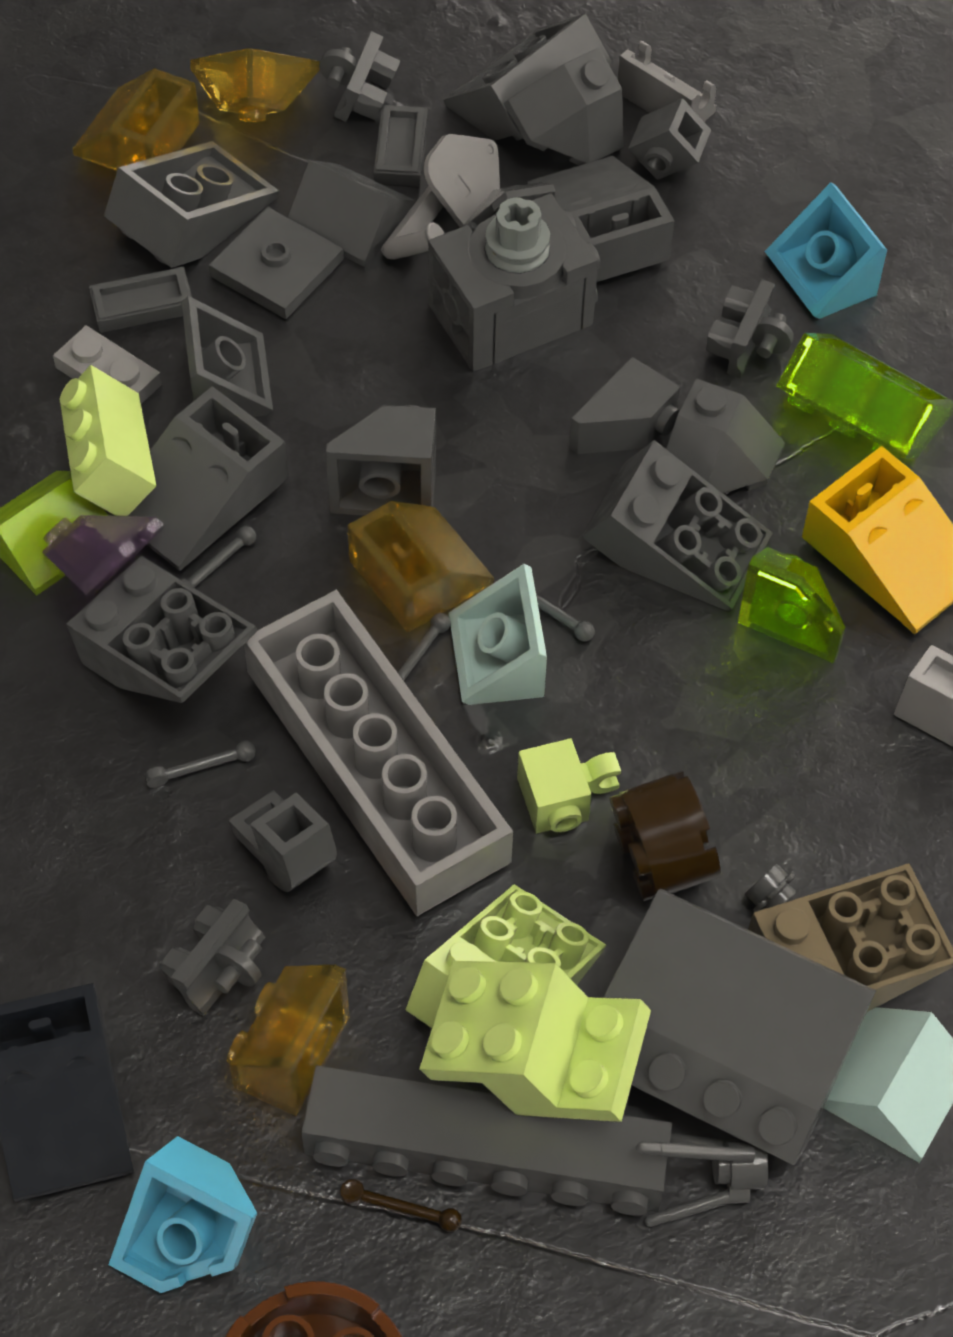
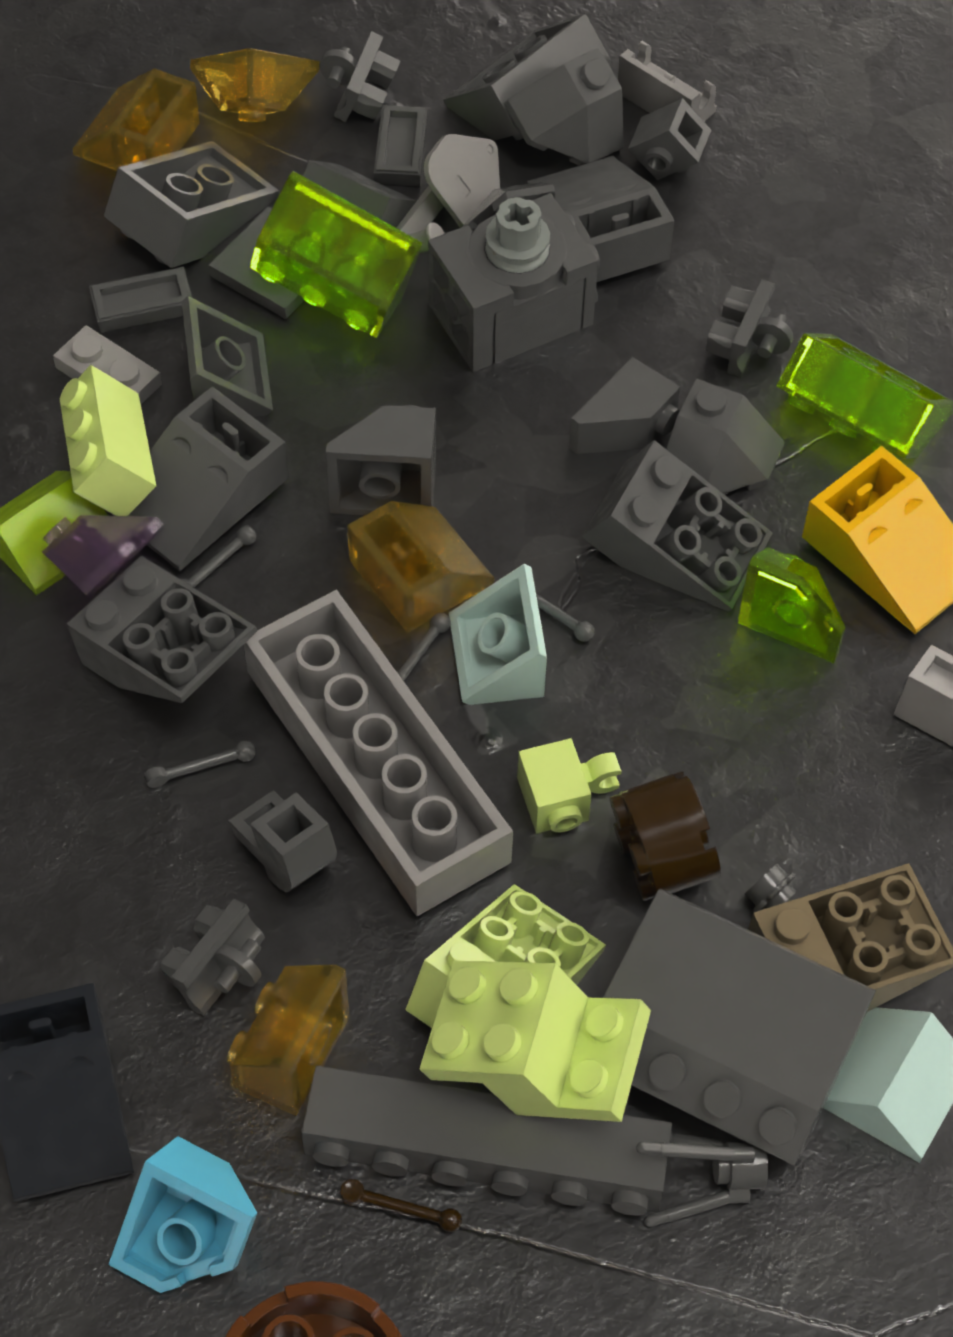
(335, 255): none -> clear neon green slope
(829, 255): medium azure slope -> none

